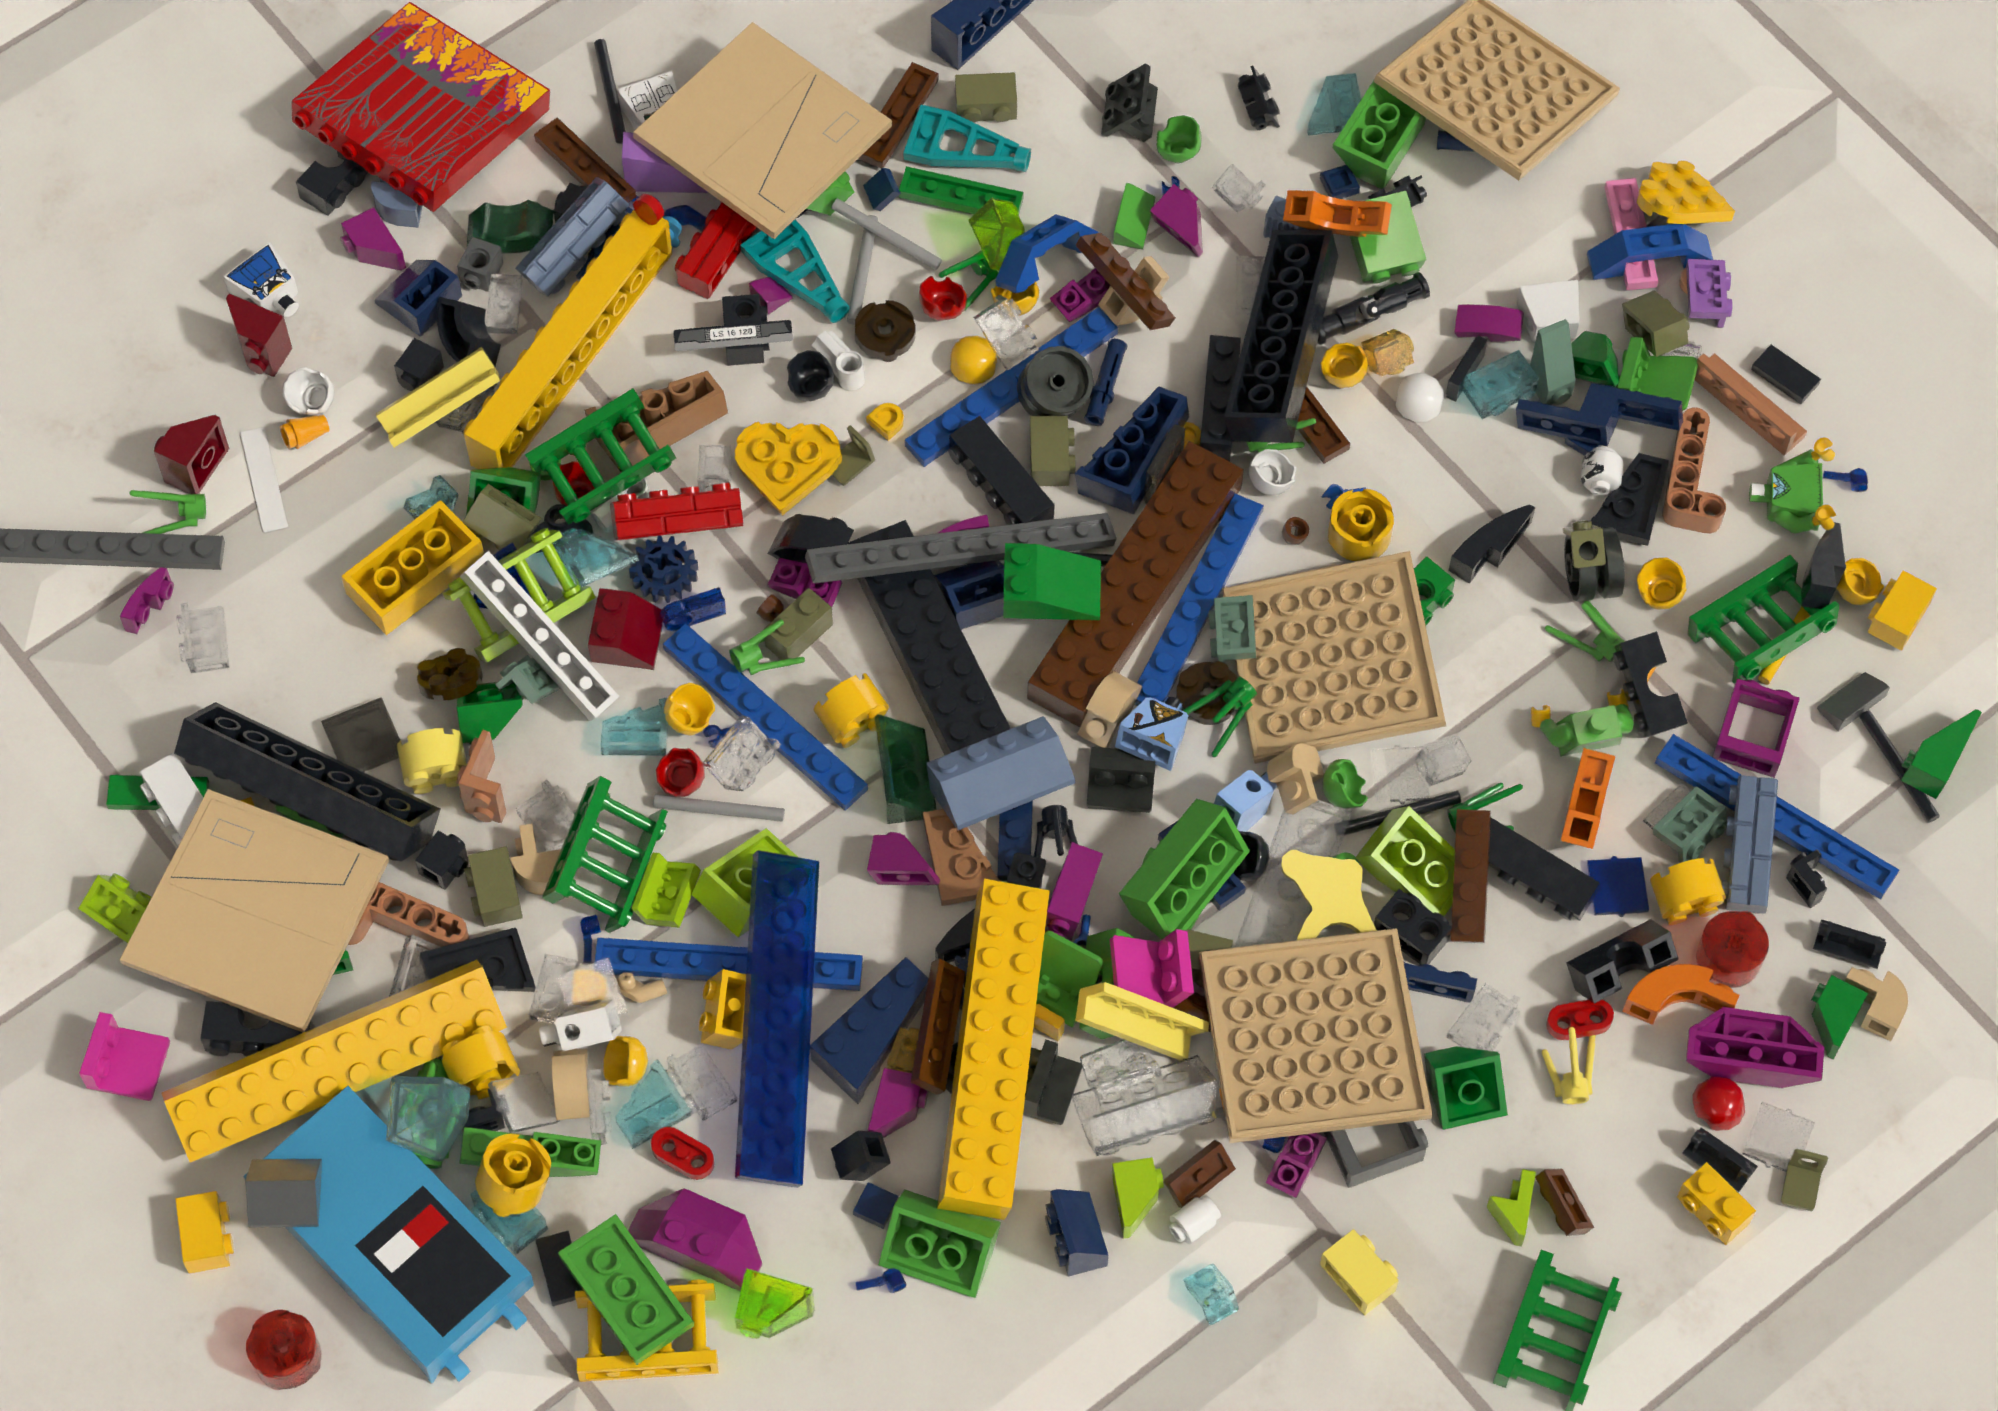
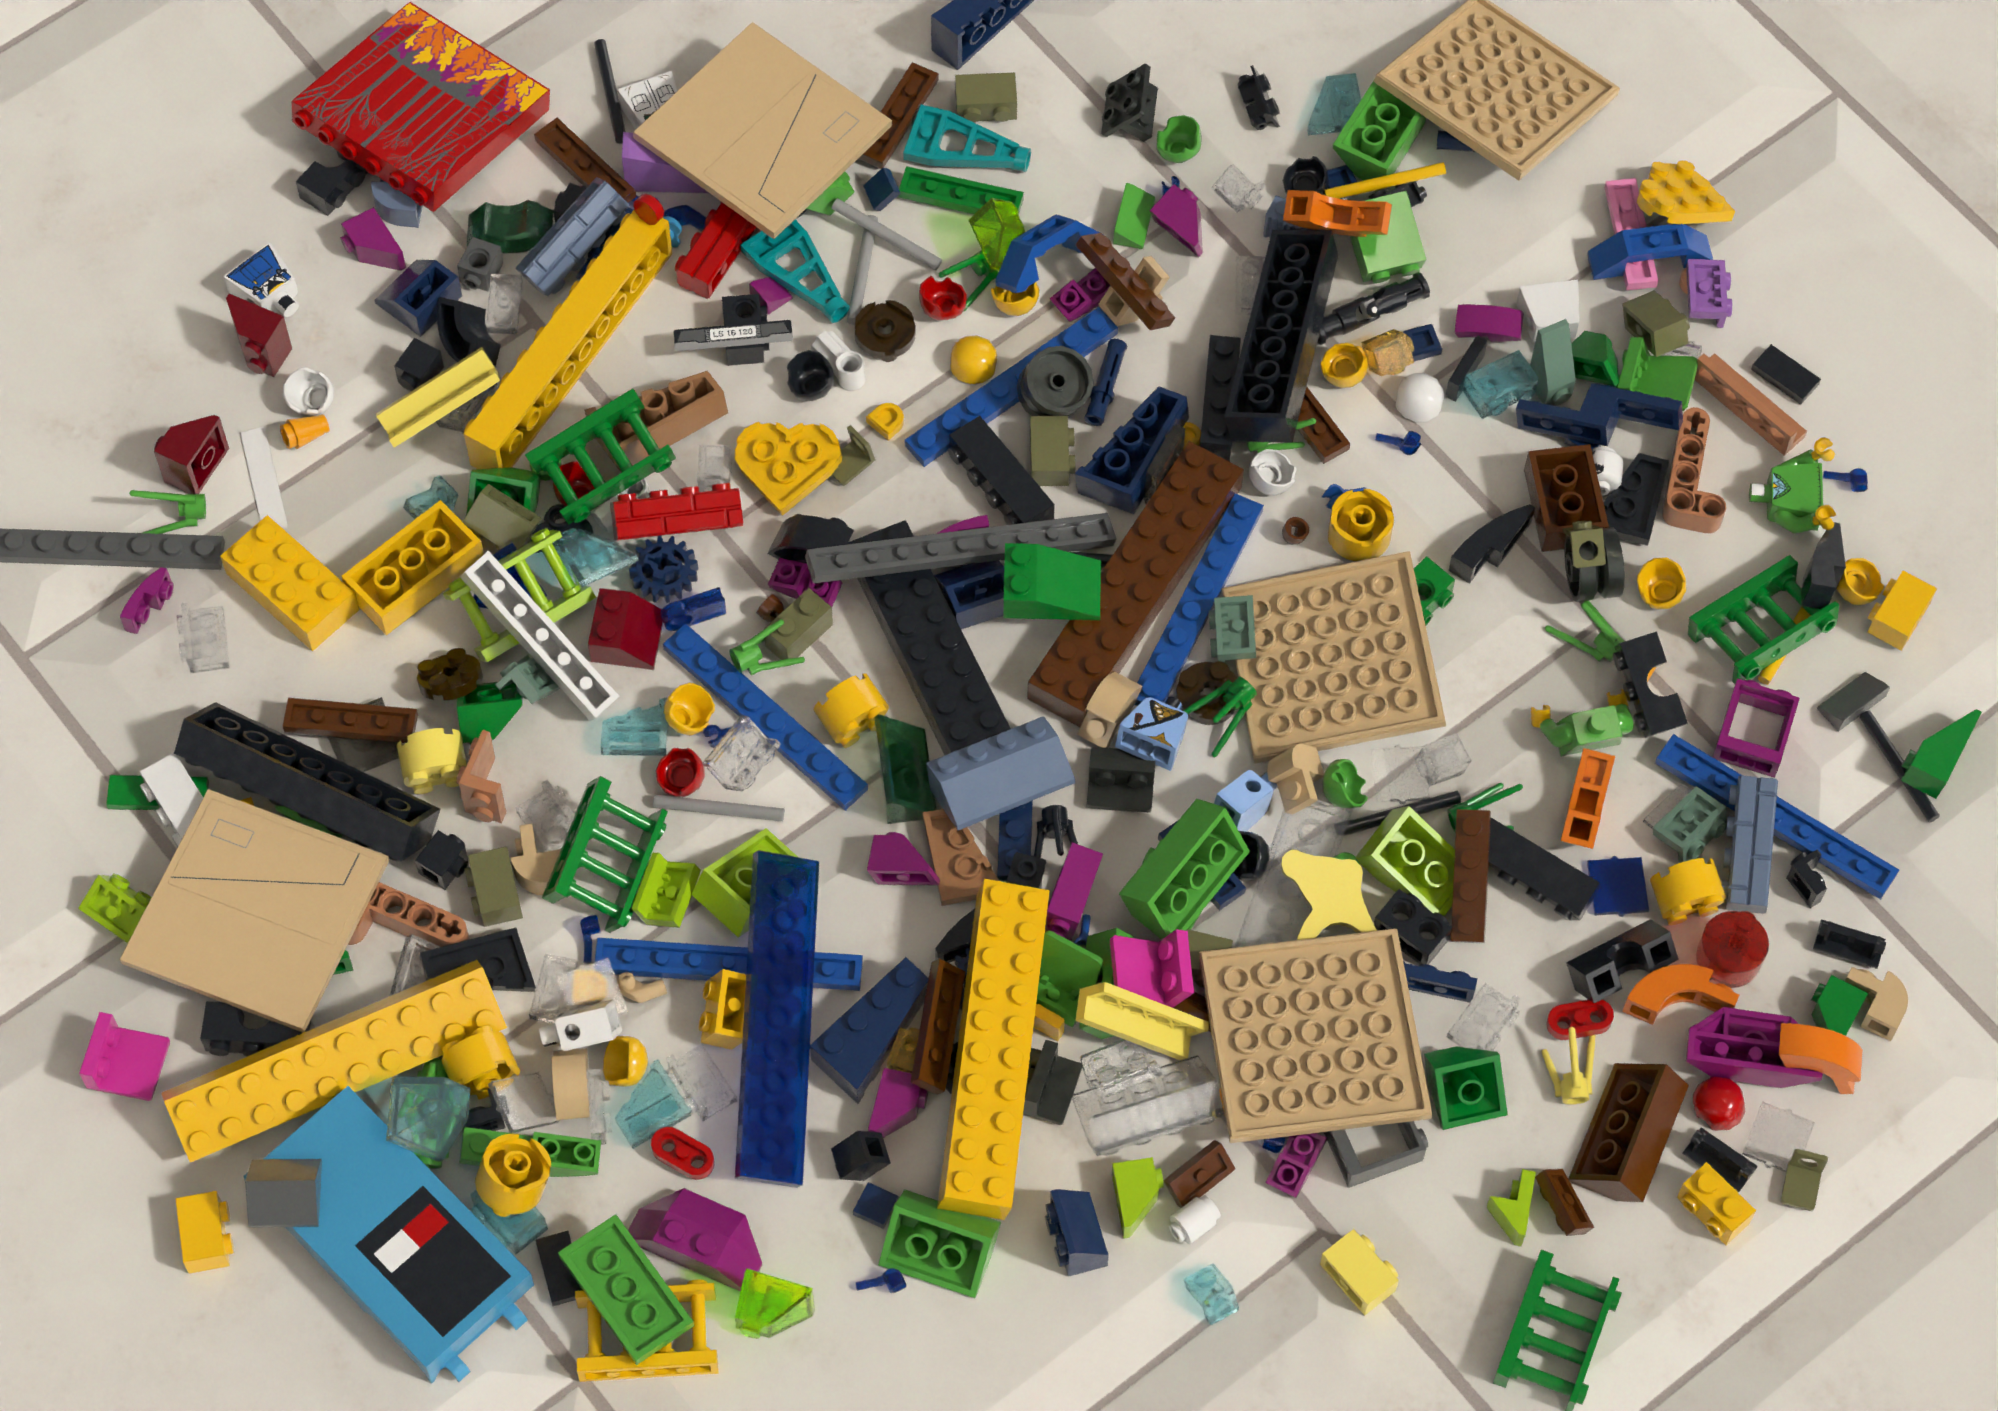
(288, 1368): clear red brick -> none
(289, 583): none -> yellow brick
(349, 720): none -> reddish brown plate
(1006, 333): clear bracket -> none
(1306, 176): none -> black hair
(1386, 181): none -> yellow bar
(1407, 445): none -> clear blue hand
(1424, 341): none -> dark blue tile
(1563, 491): none -> reddish brown slope
(1629, 1131): none -> reddish brown slope
(1823, 1052): none -> orange arch

